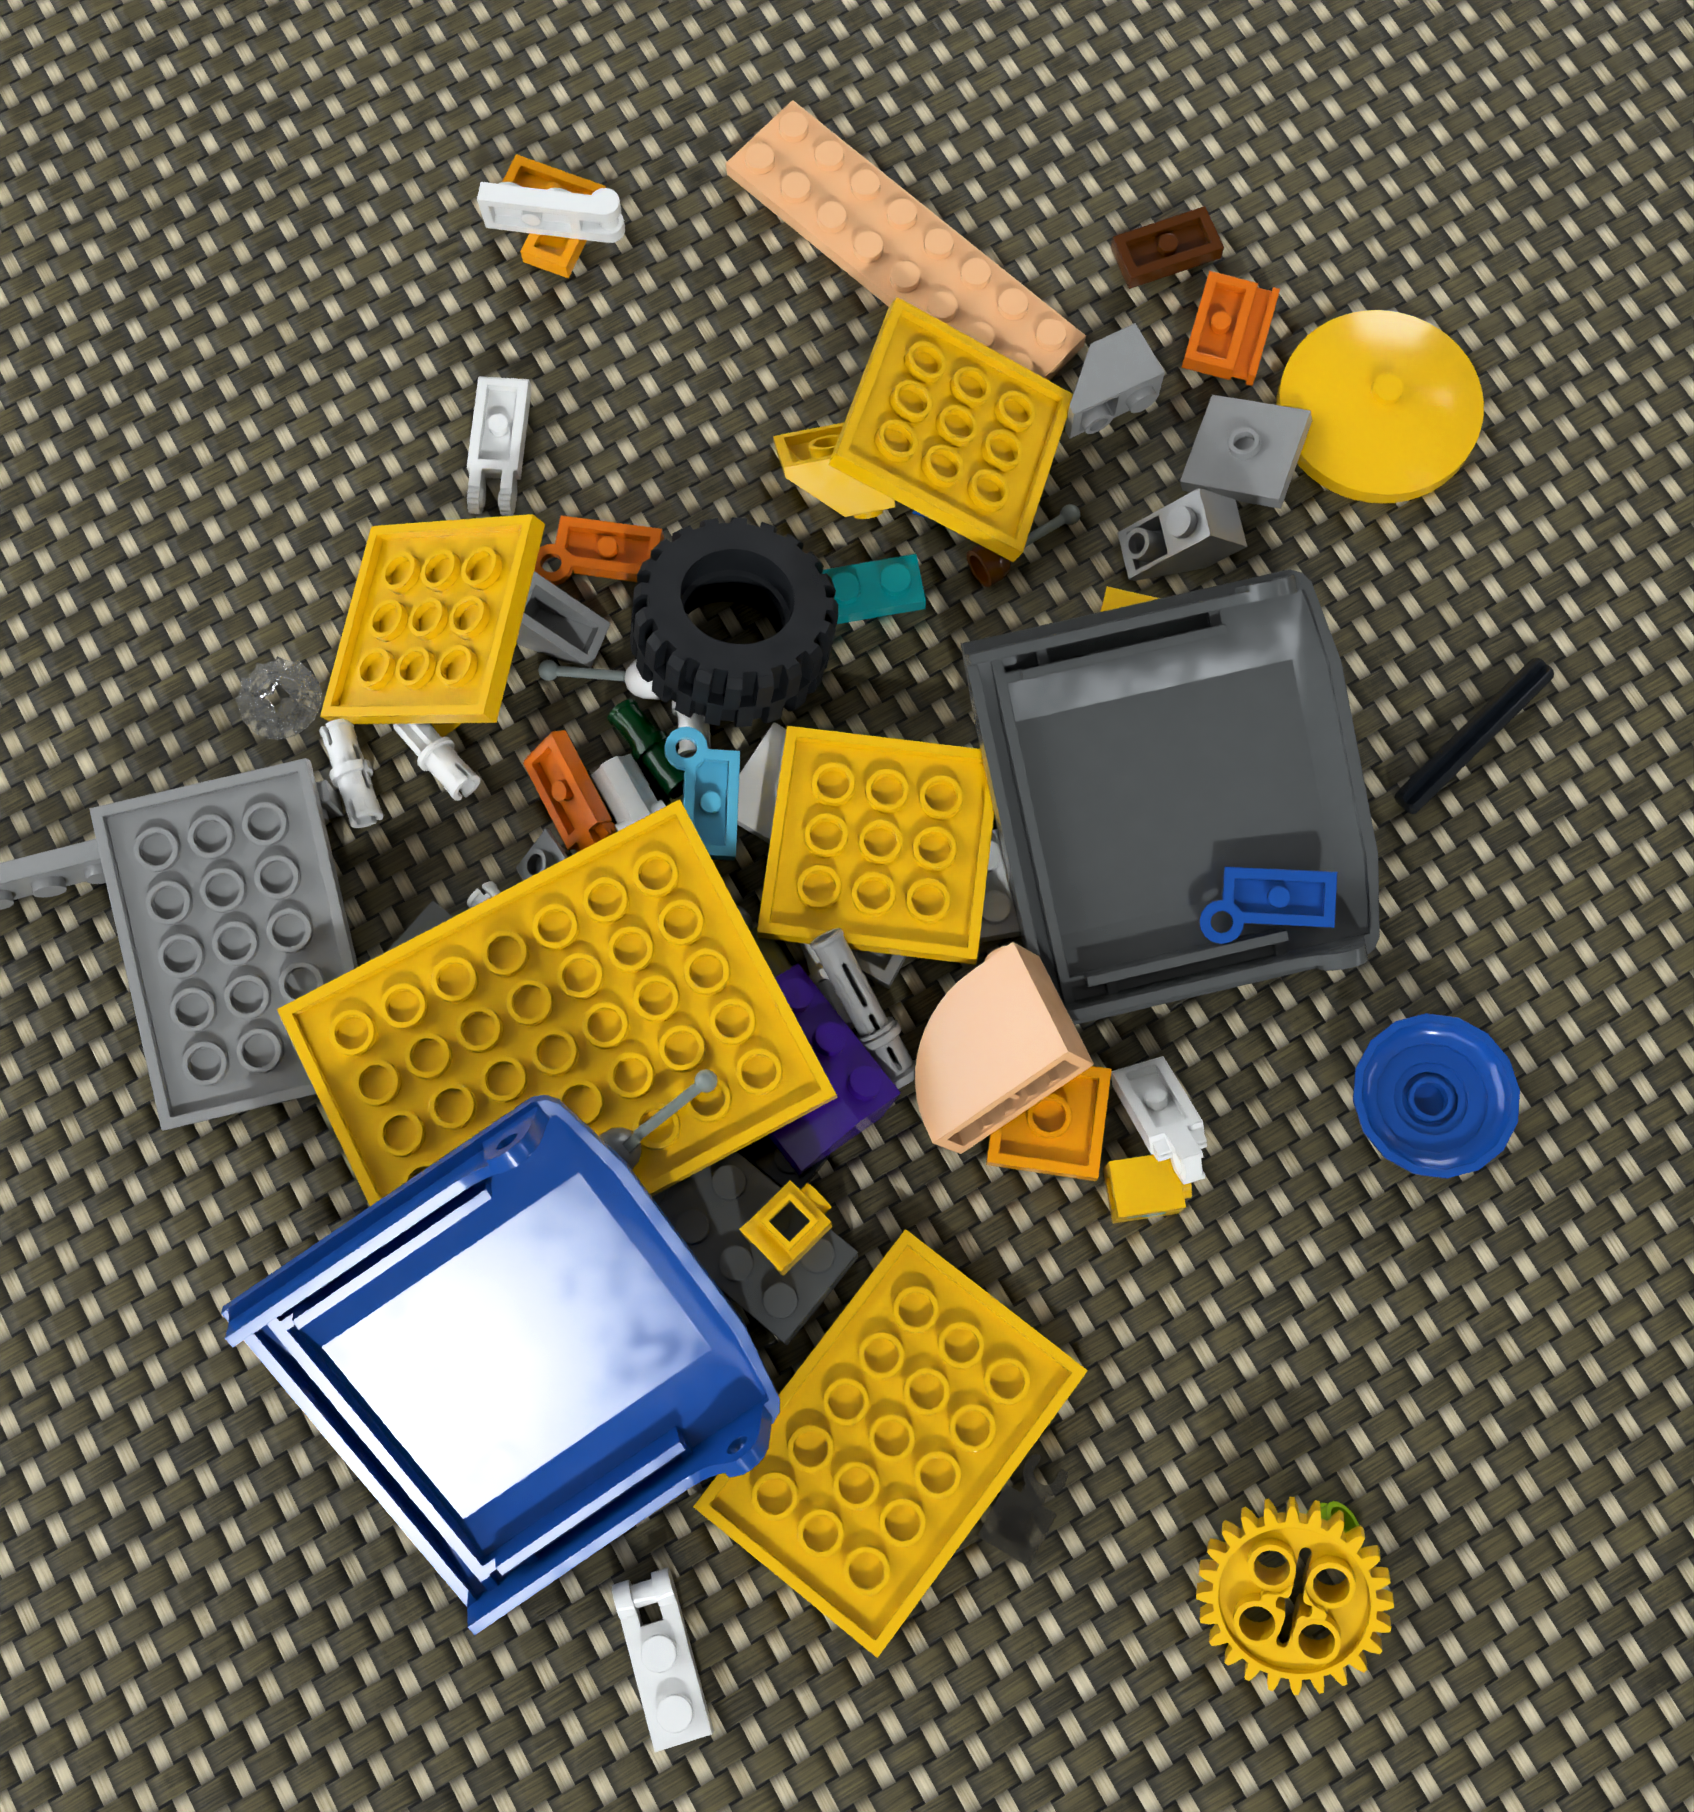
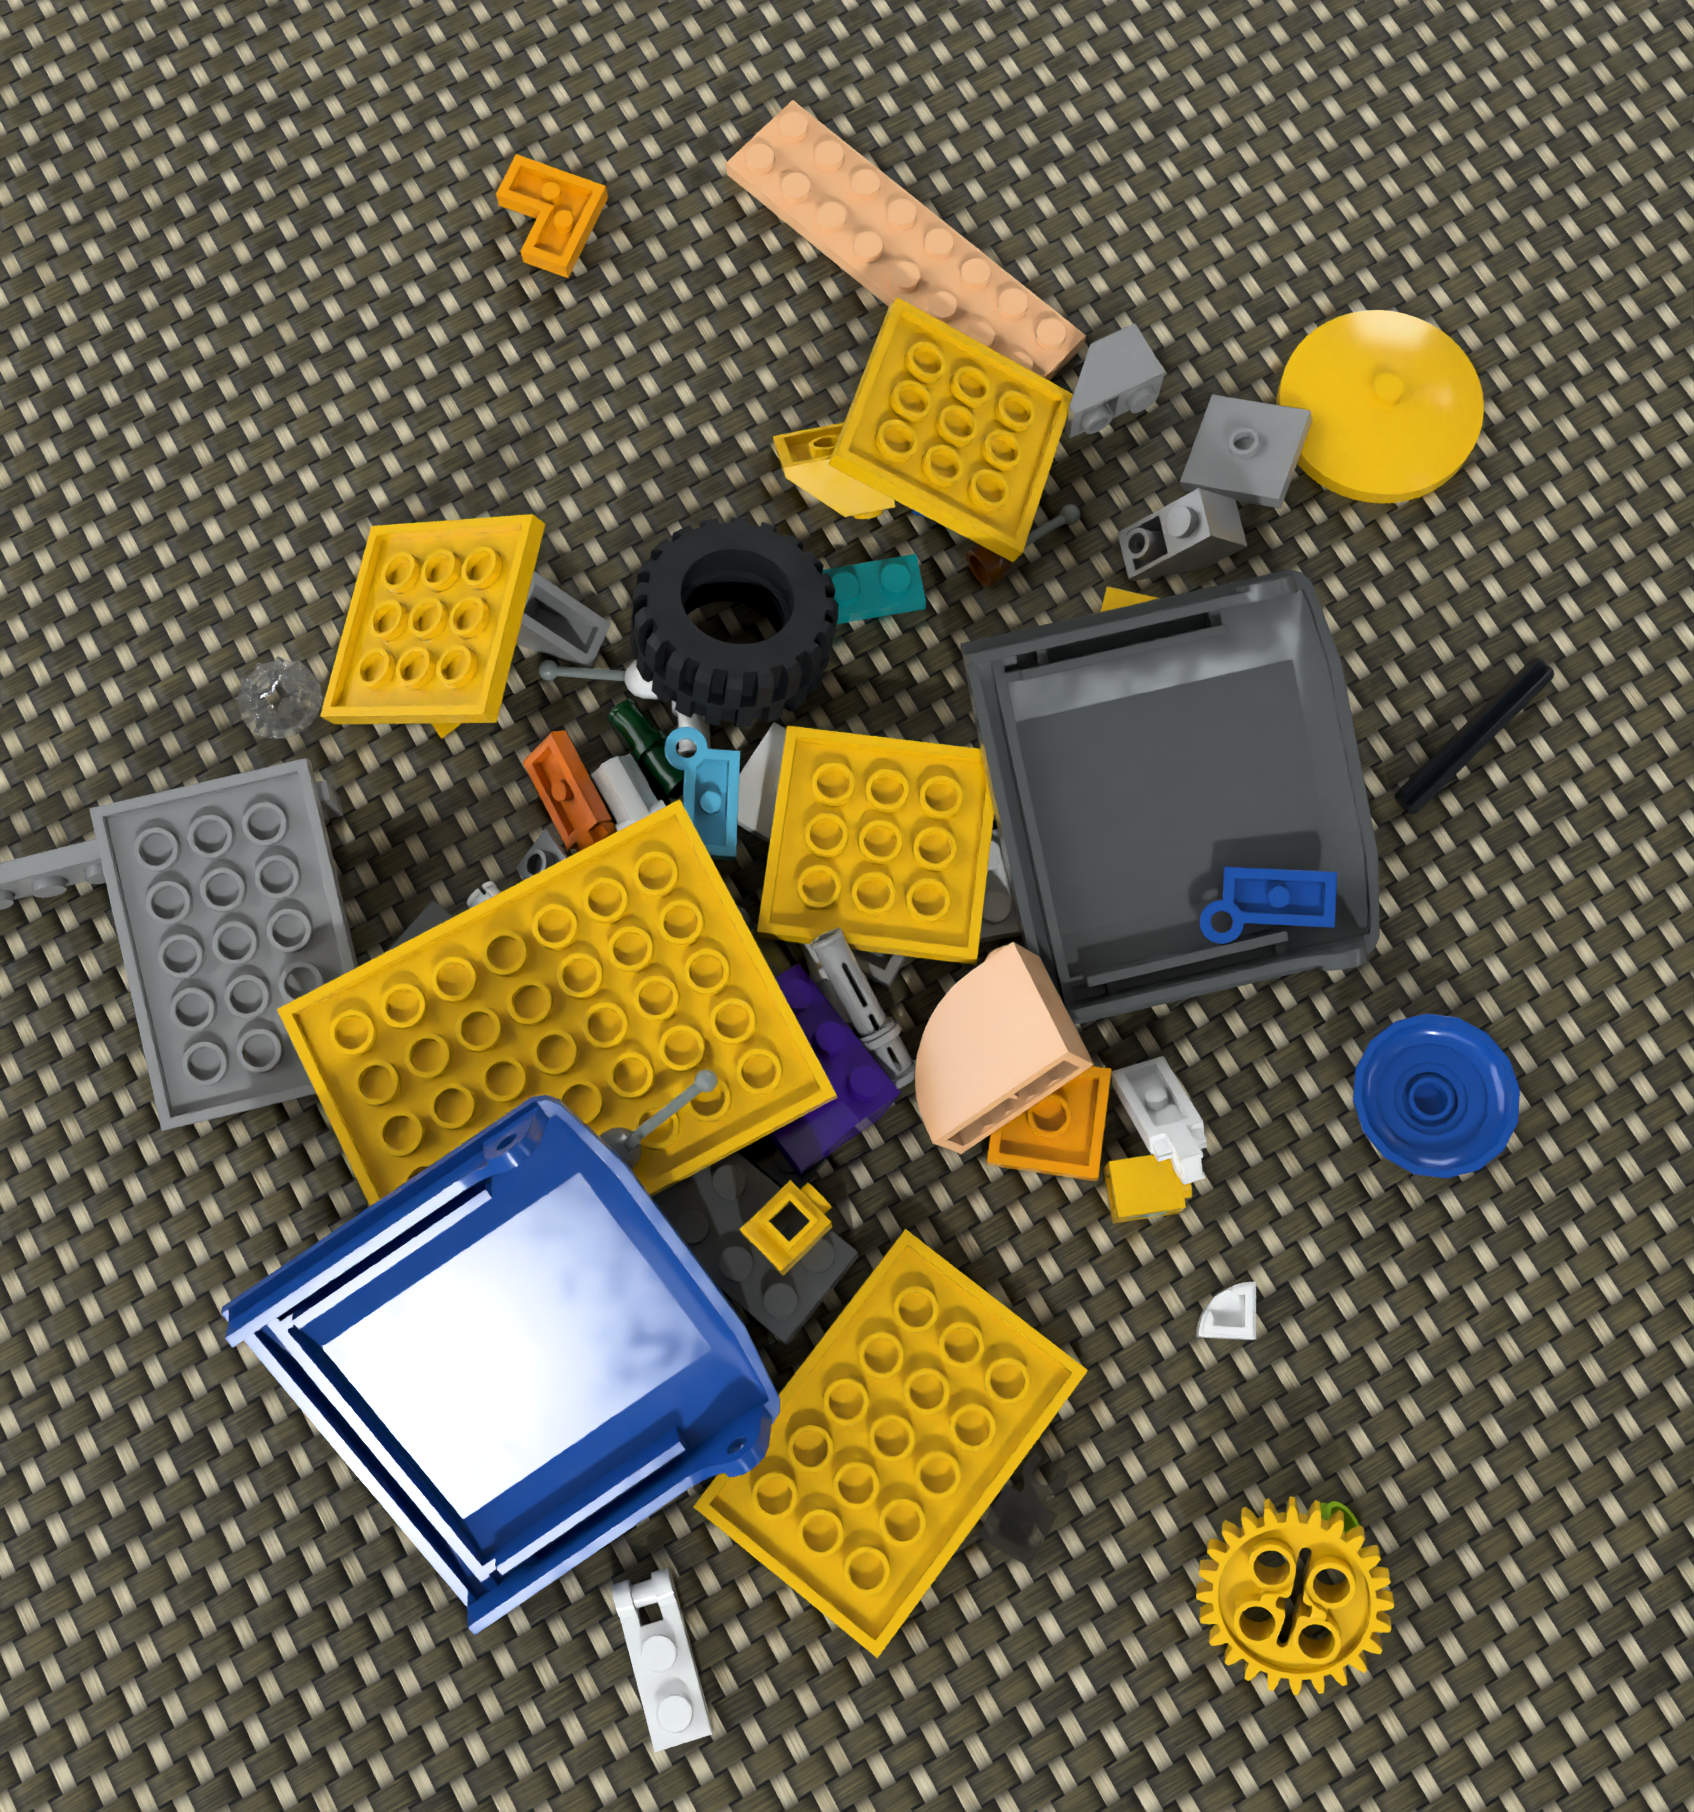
(351, 773): white pin -> none
(440, 758): white axle -> none
(497, 440): white hinge -> none
(552, 211): white plate -> none
(598, 549): orange hinge -> none
(1167, 247): reddish brown plate -> none
(1230, 328): orange plate -> none
(1230, 1314): none -> white tile

